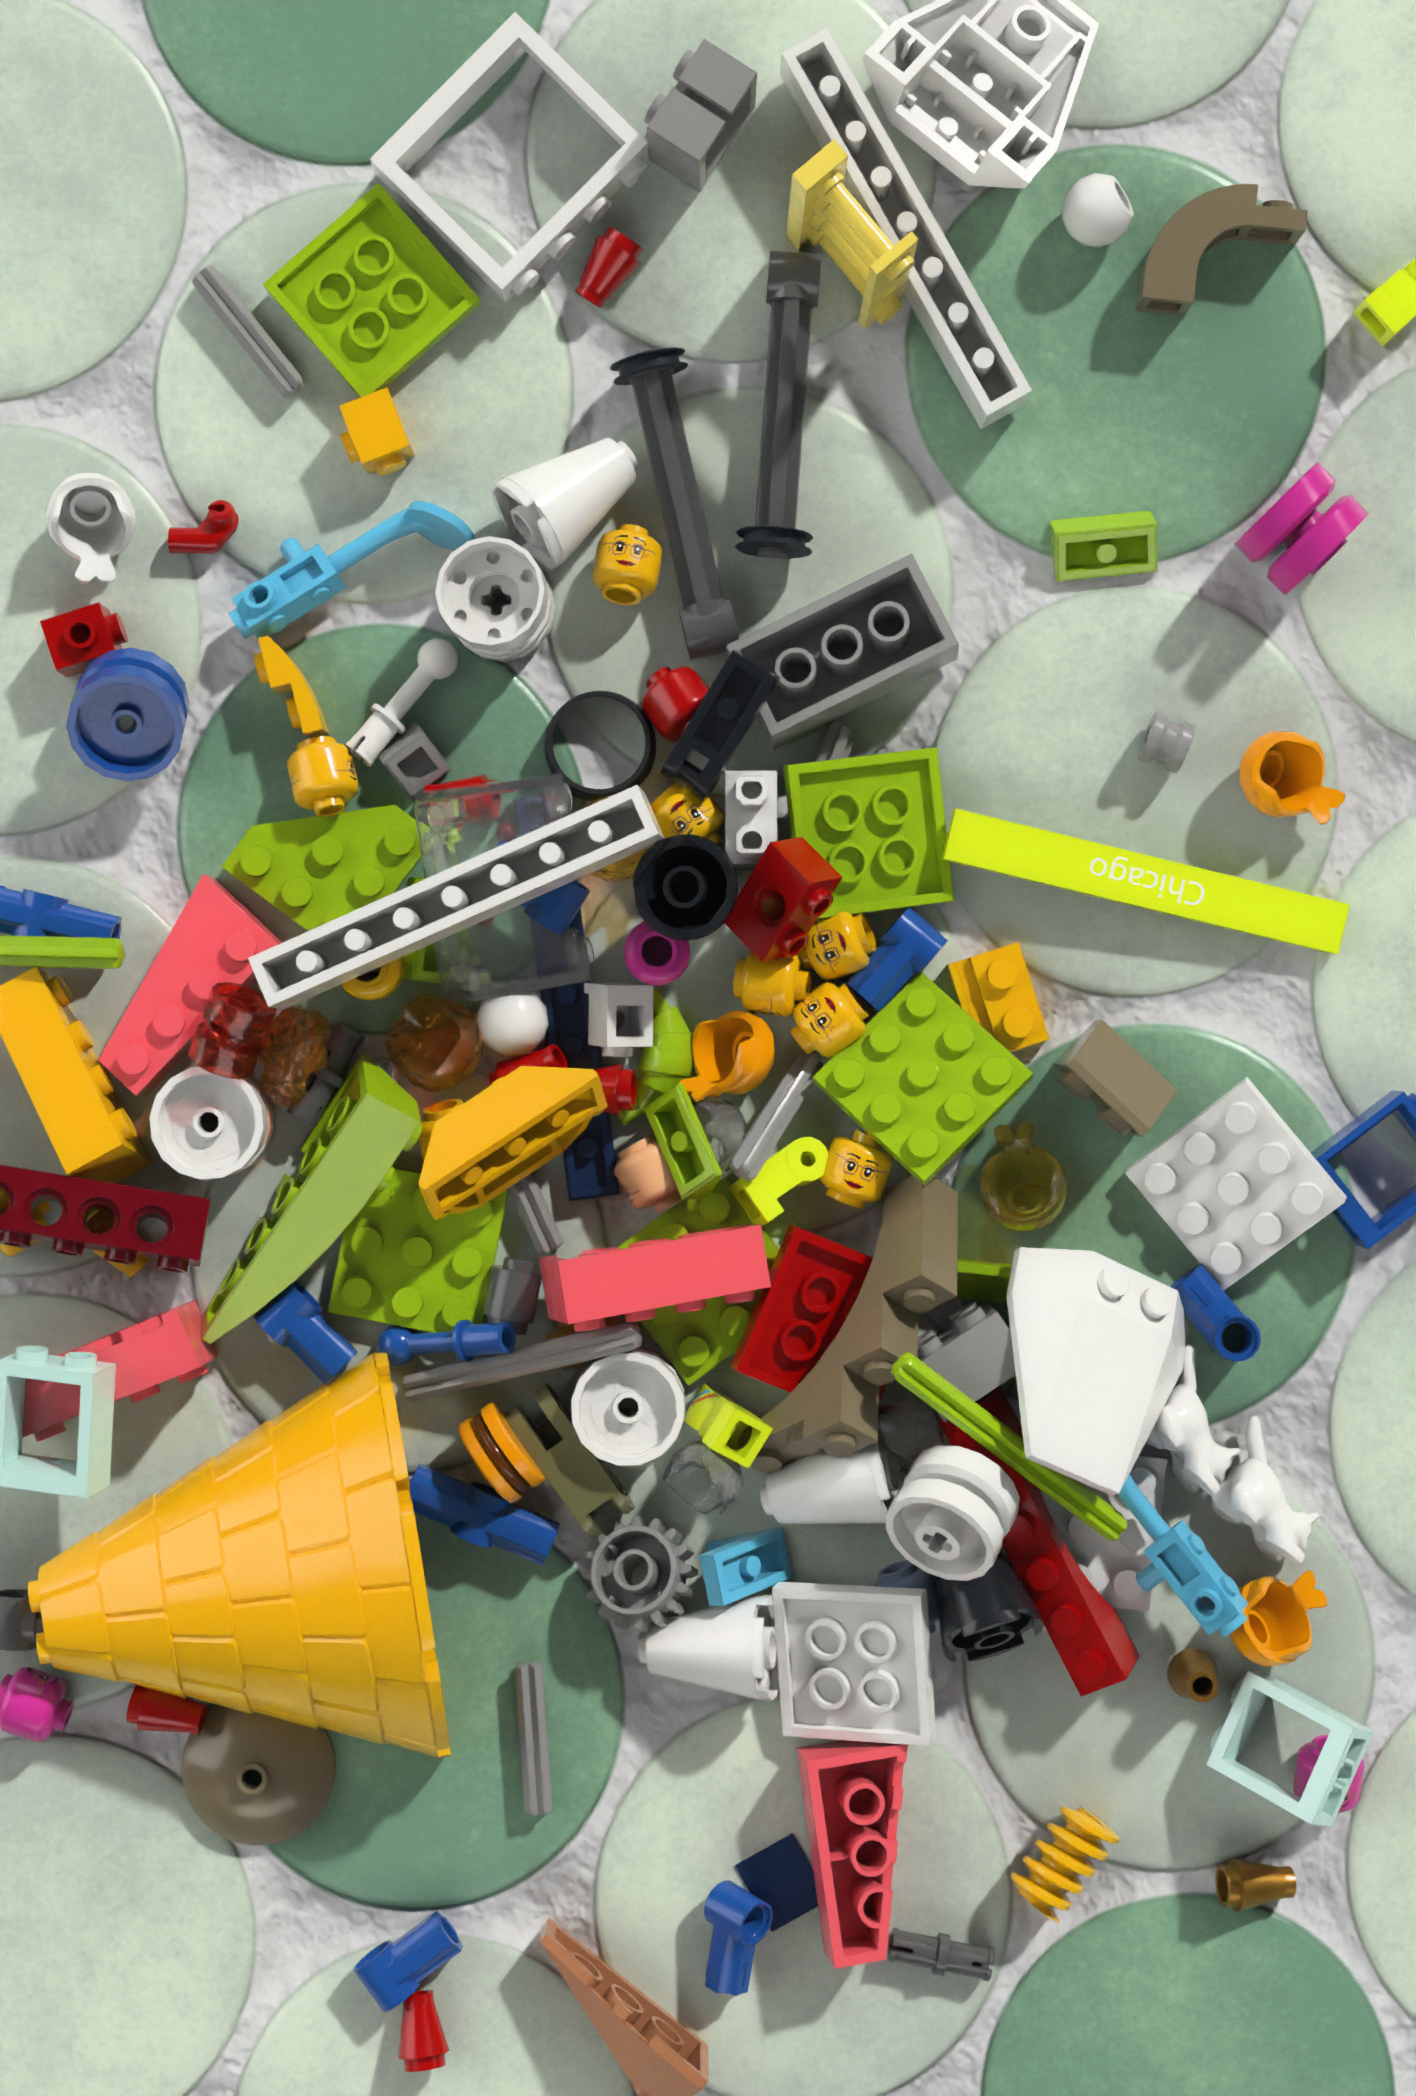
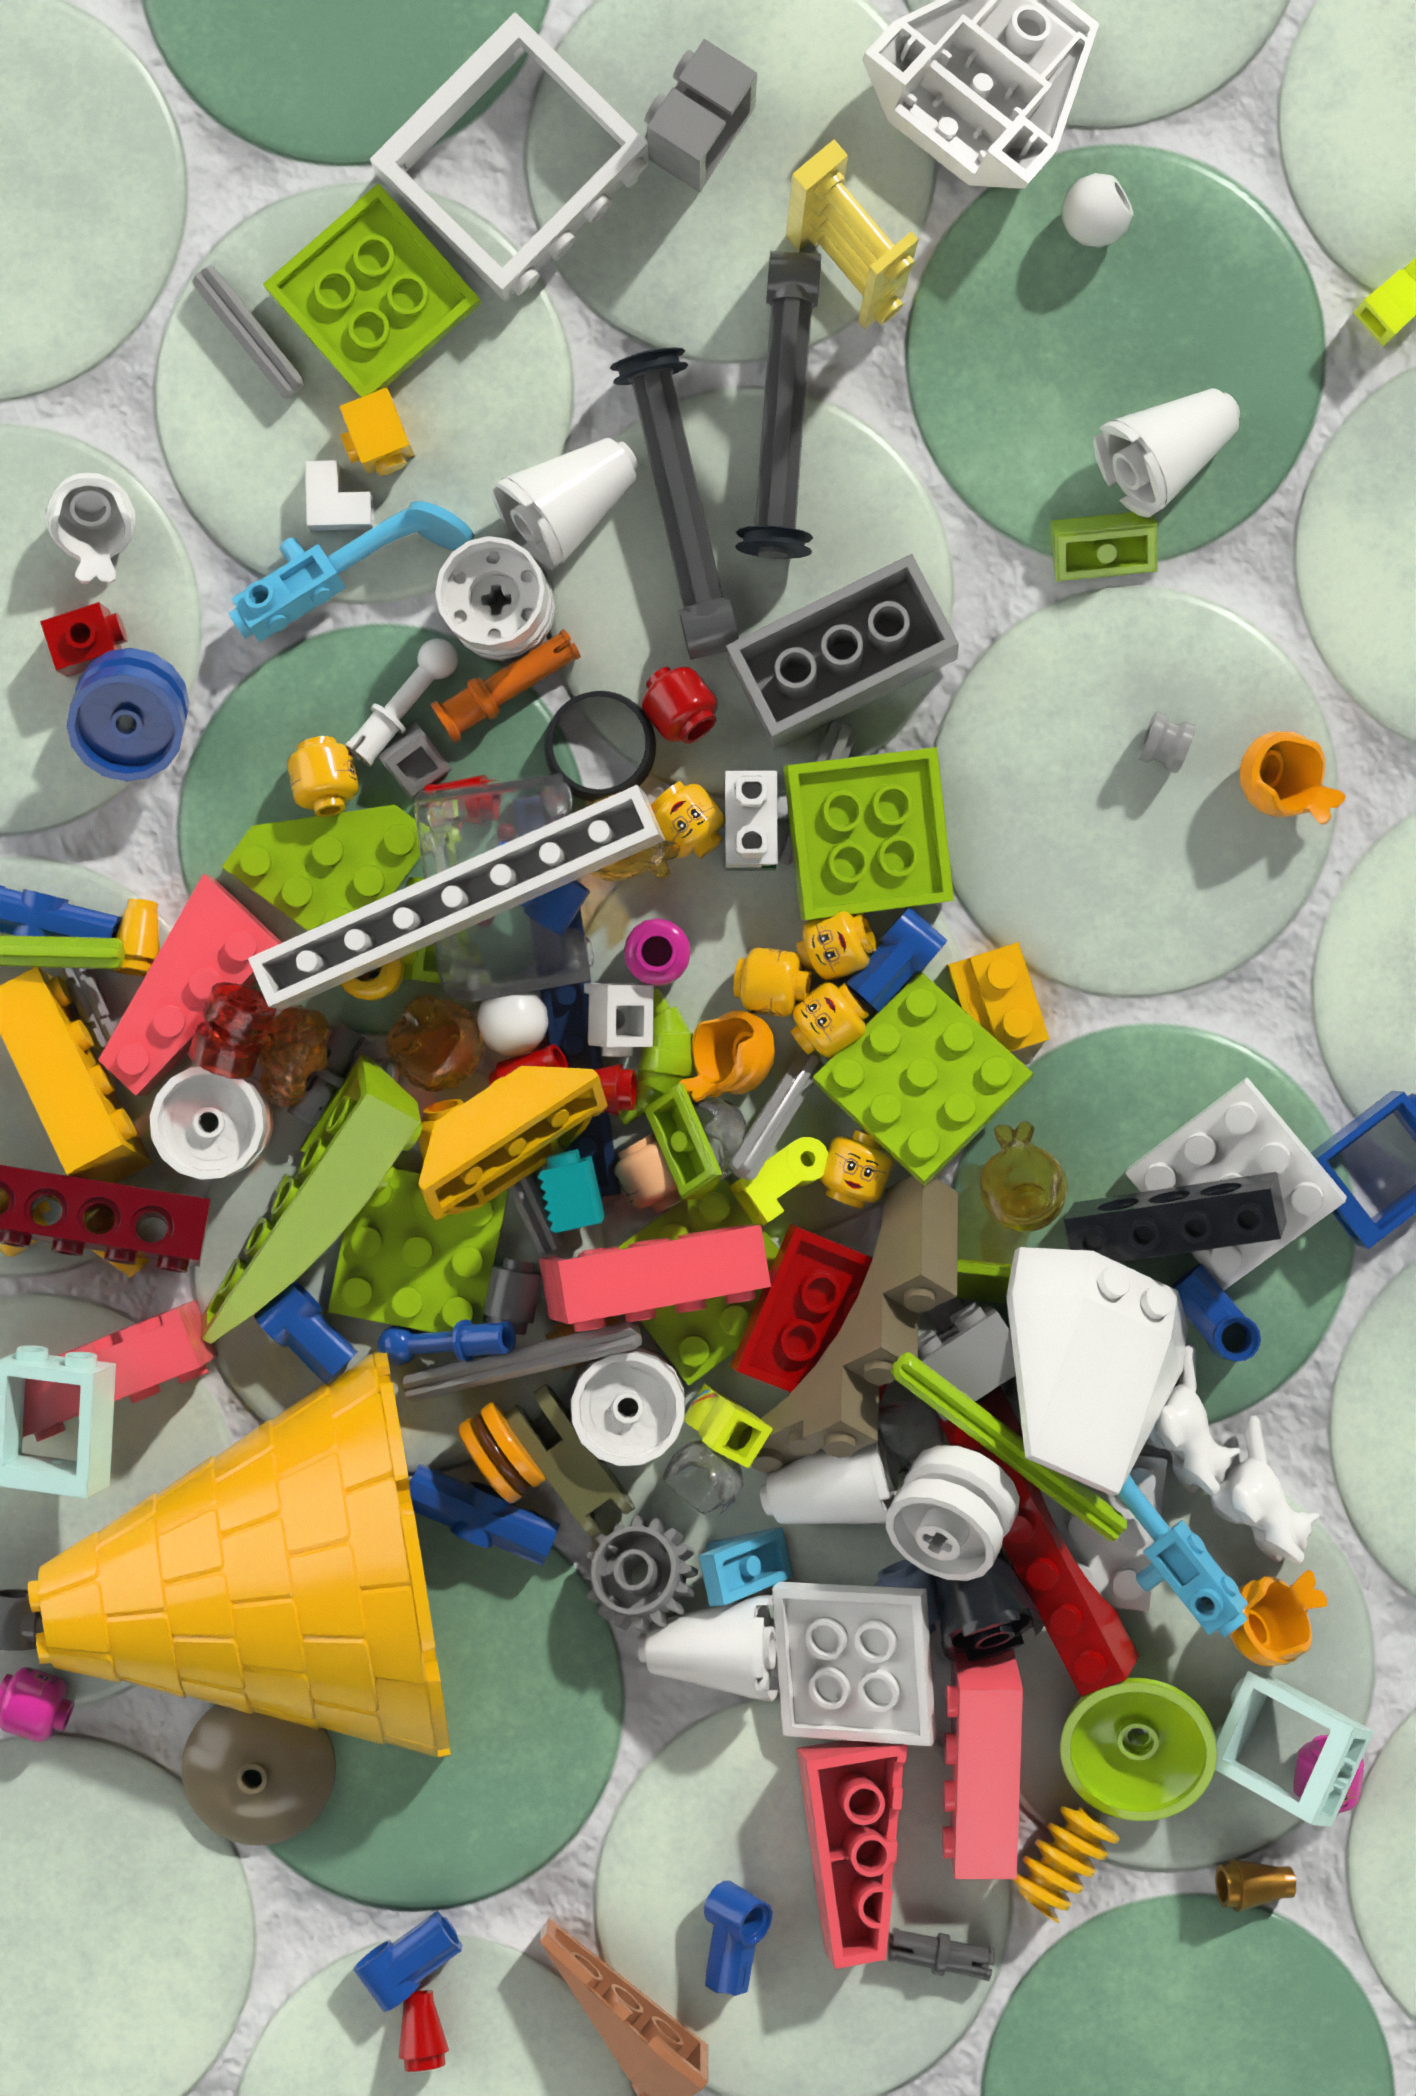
(90, 1004): none -> light grey axle
(139, 936): none -> yellow cone
(165, 1712): red cone -> none
(211, 533): red arm -> none
(284, 675): yellow slope -> none
(330, 507): none -> white piece
(484, 697): none -> orange pin
(533, 1738): light grey axle -> none
(571, 1191): none -> teal brick
(608, 266): red cone -> none
(627, 565): yellow head -> none
(685, 887): black cone -> none
(720, 723): black plate -> none
(781, 1879): dark blue sticker -> none
(783, 899): red brick -> none
(885, 190): white brick -> none
(985, 1767): none -> coral wedge
(1115, 1079): dark tan slope -> none
(1145, 881): neon yellow tile -> none
(1145, 1773): none -> lime dish
(1164, 447): none -> white cone
(1179, 1219): none -> black brick
(1186, 1668): pearl gold cone -> none
(1212, 218): dark tan arch -> none
(1302, 529): dark pink wheel -> none

